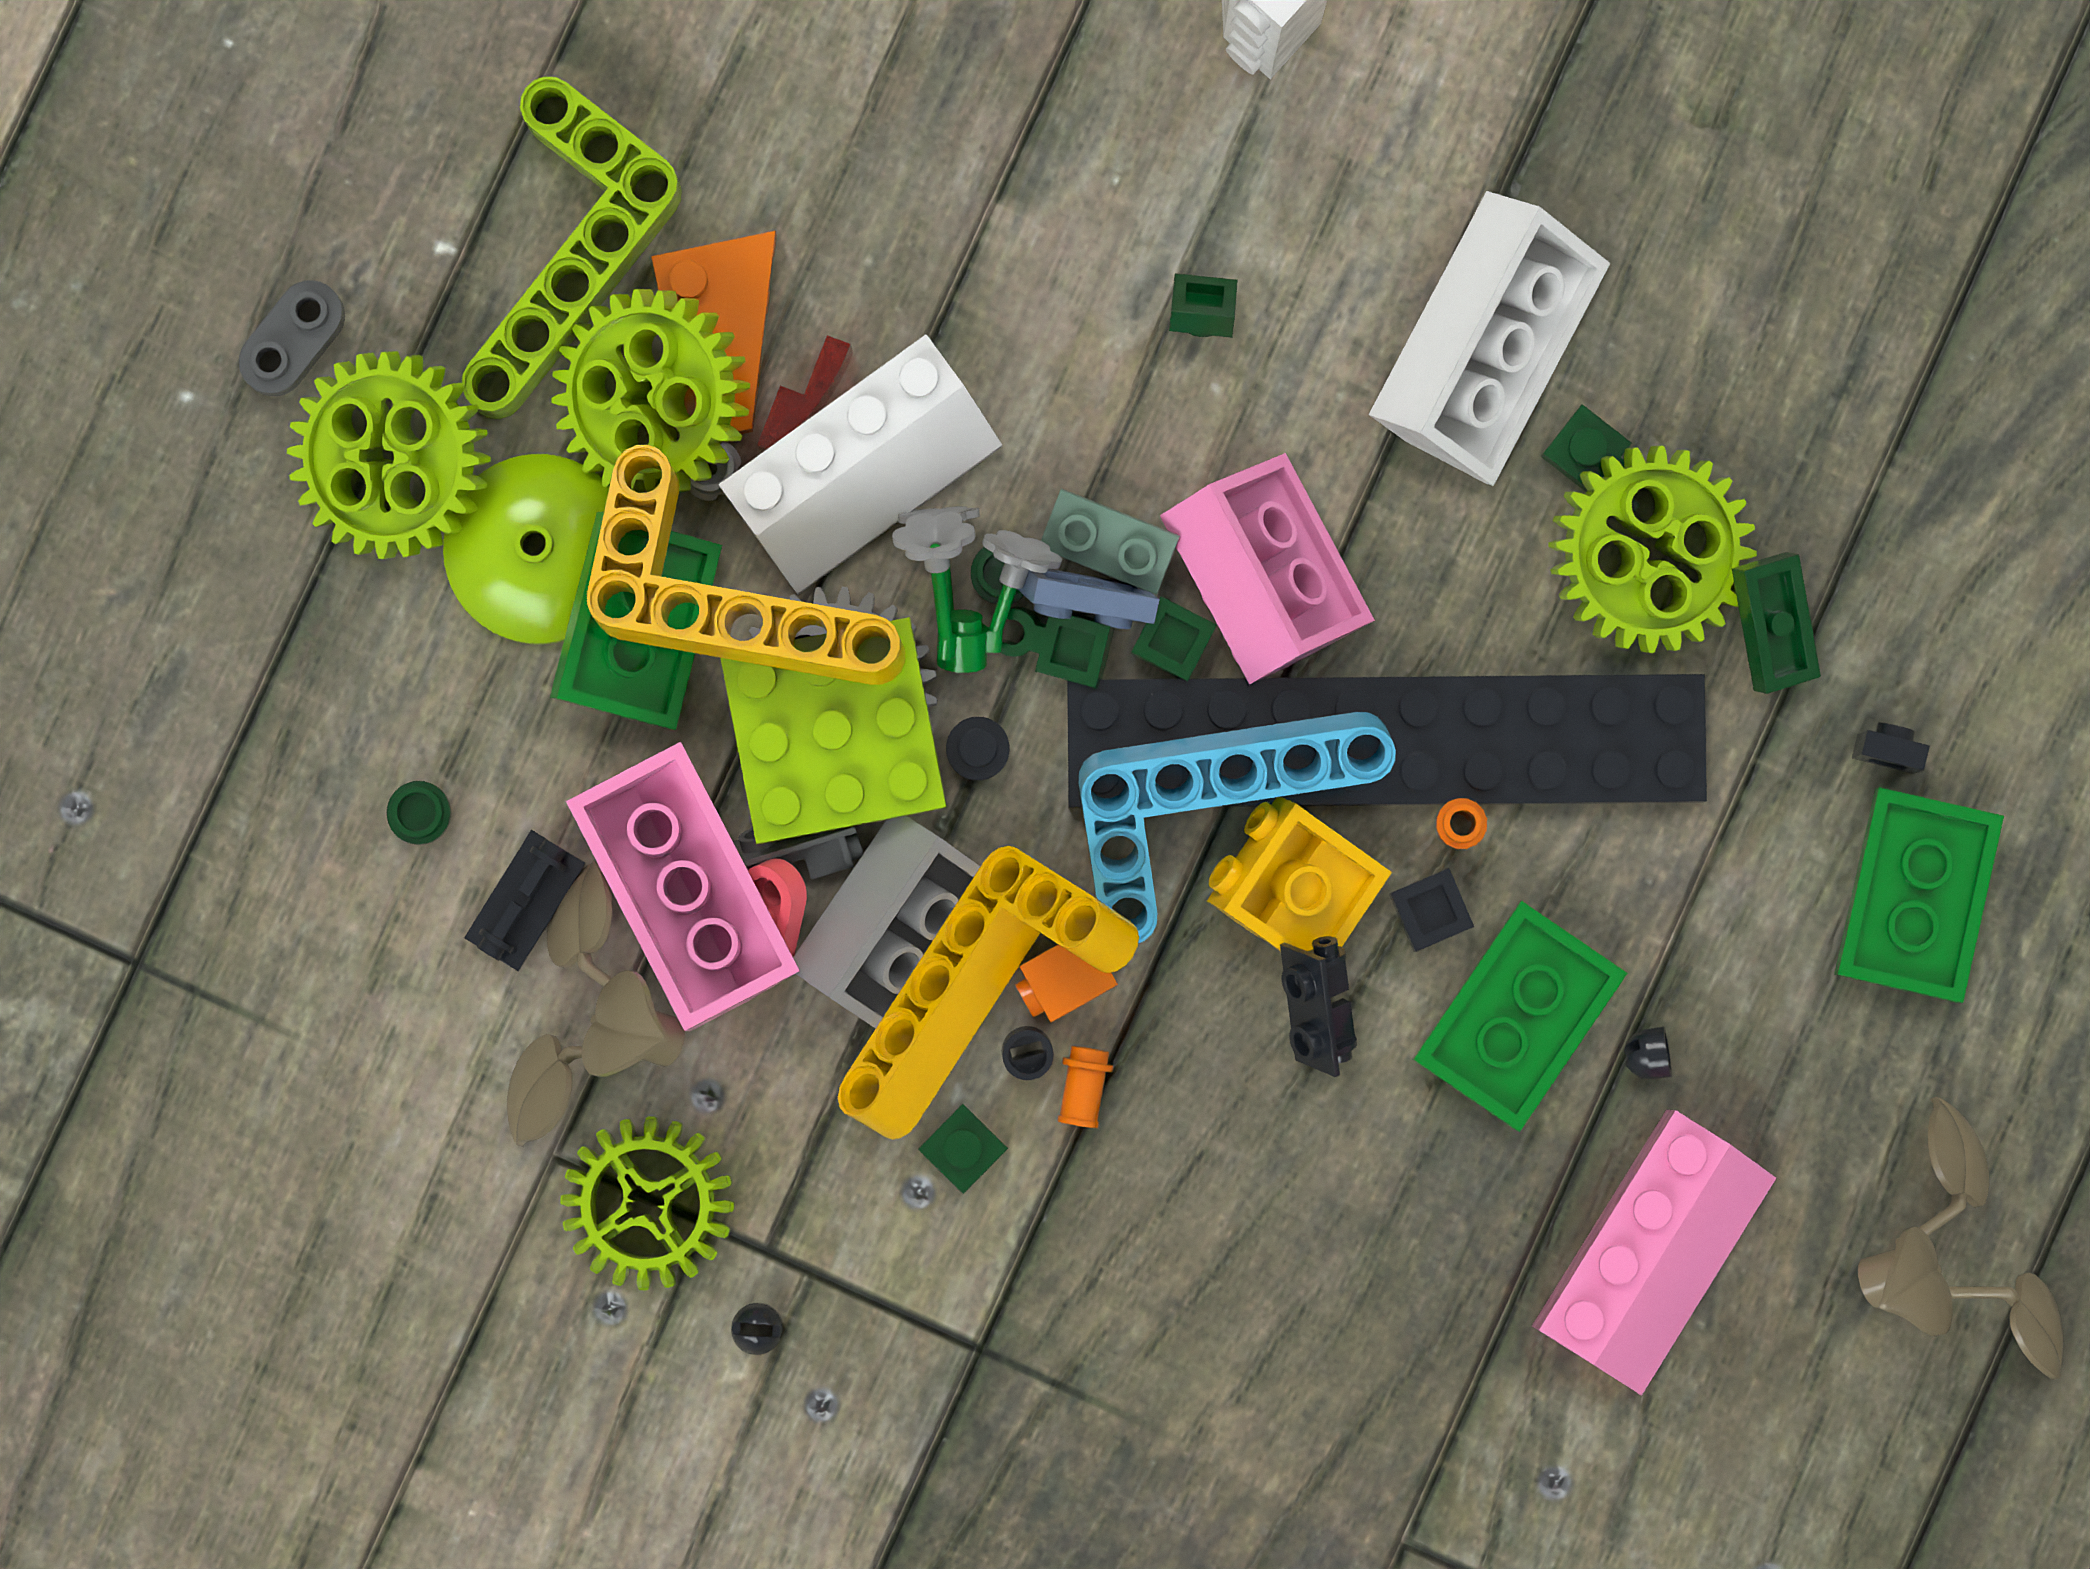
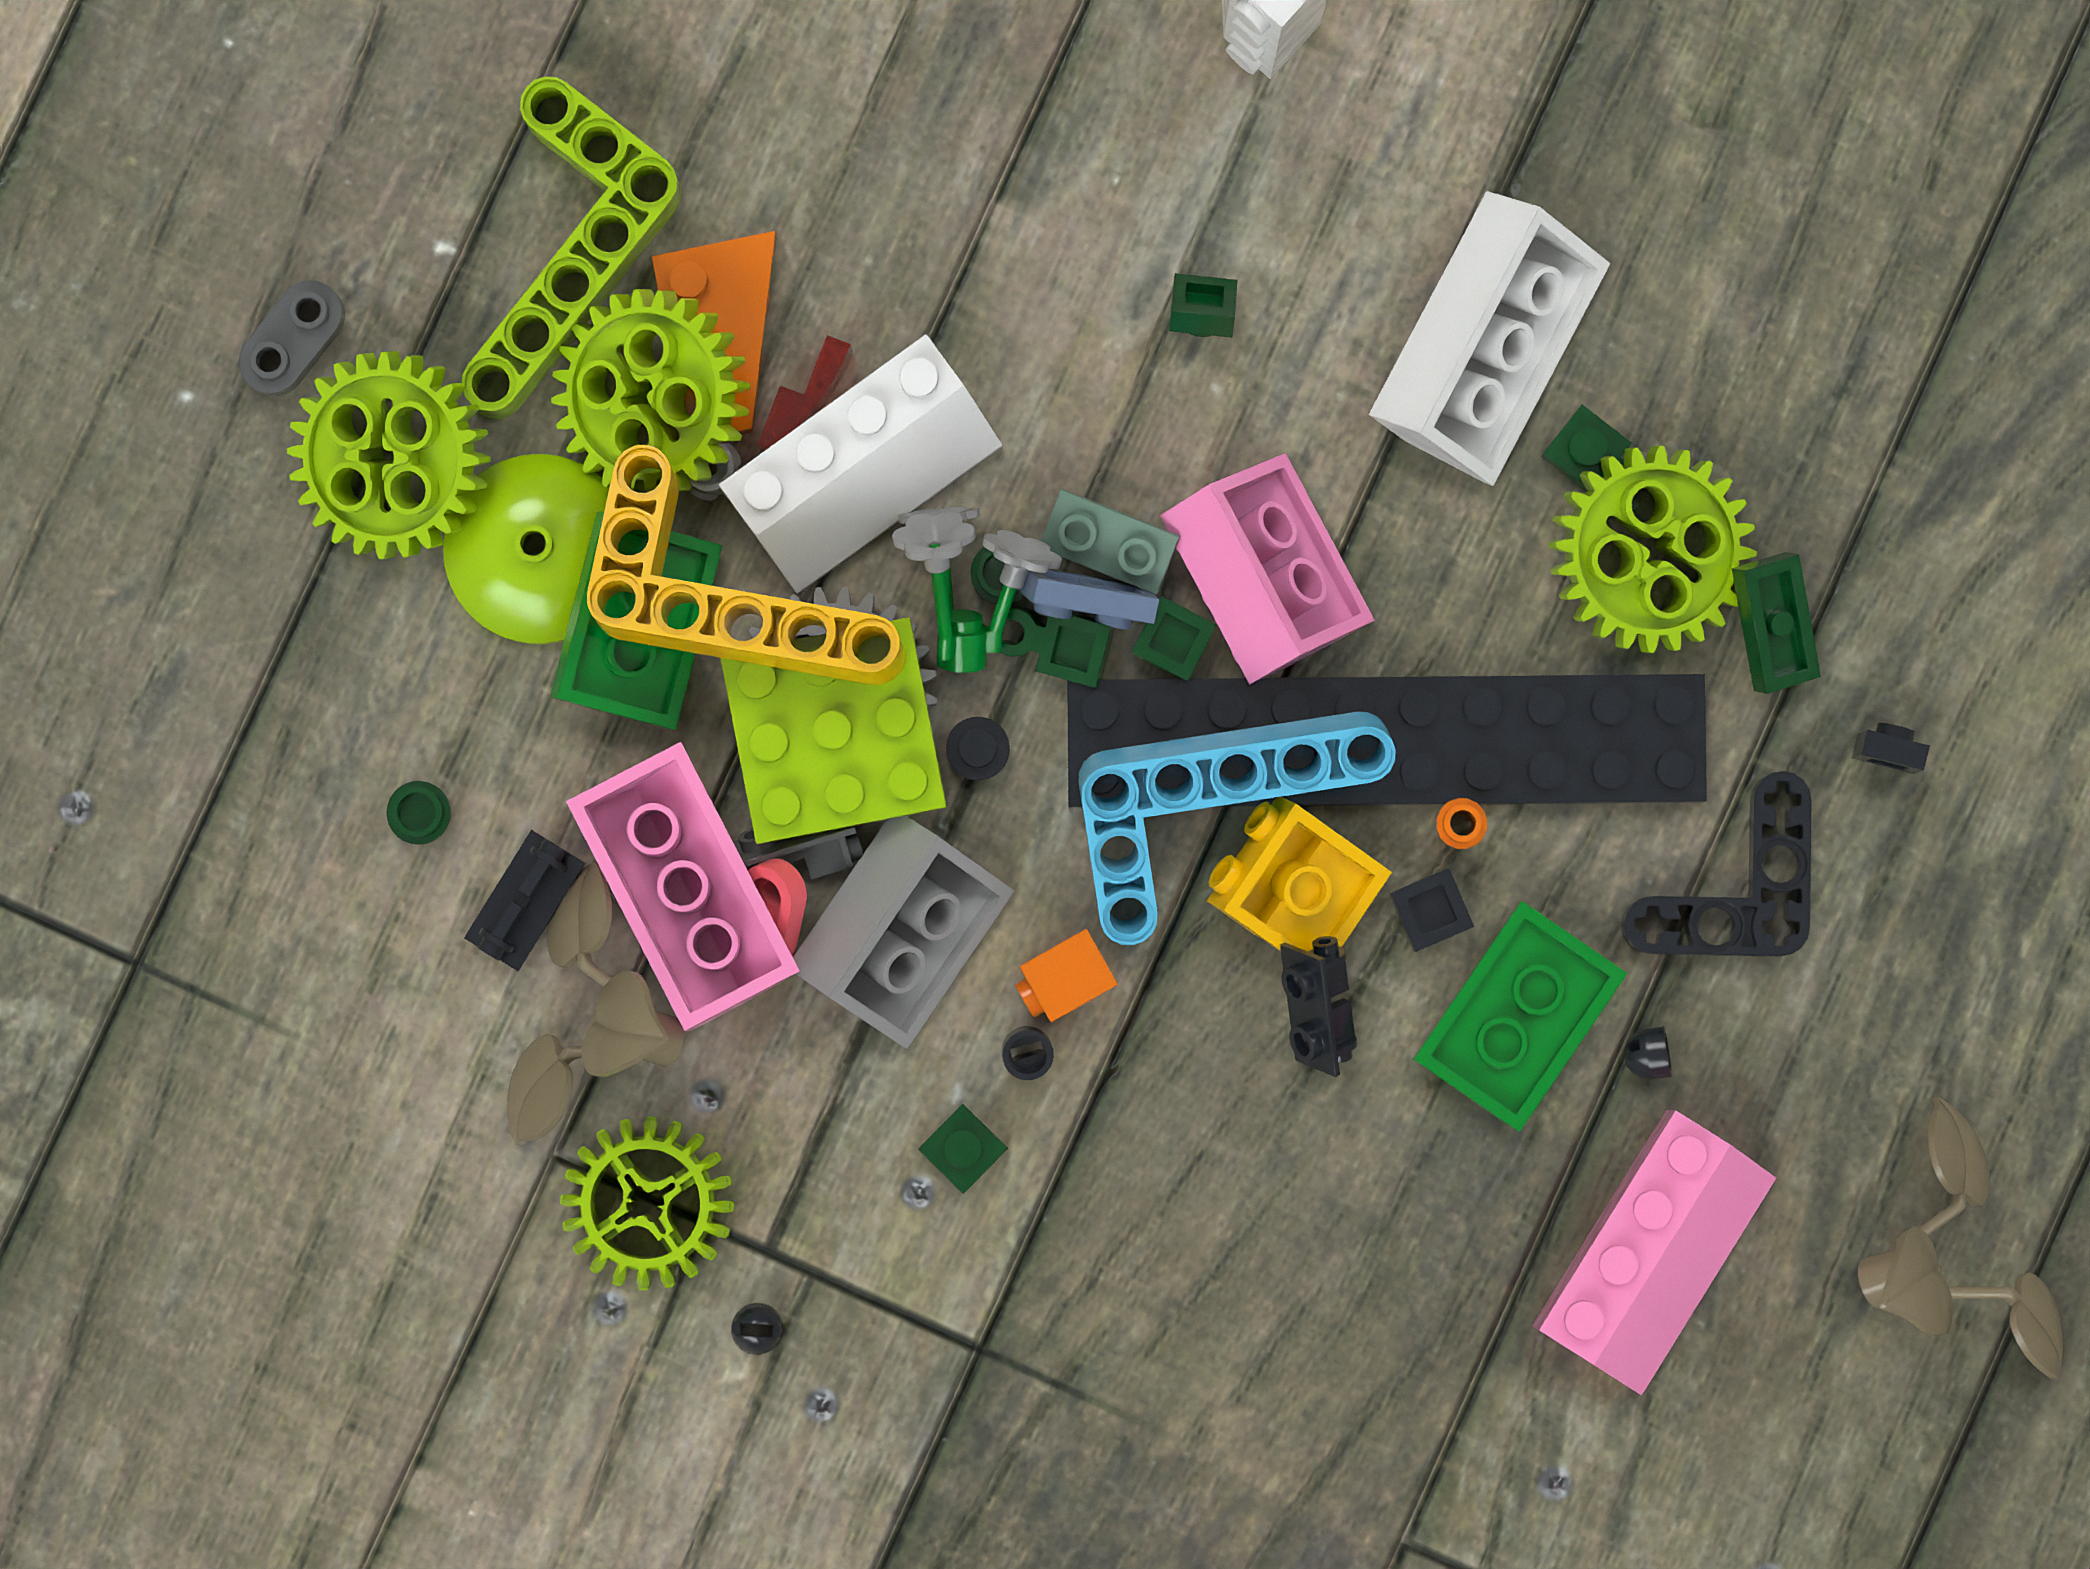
(964, 976): yellow beam -> none
(1084, 1086): orange pin -> none
(1749, 912): none -> black beam
(1919, 895): green plate -> none

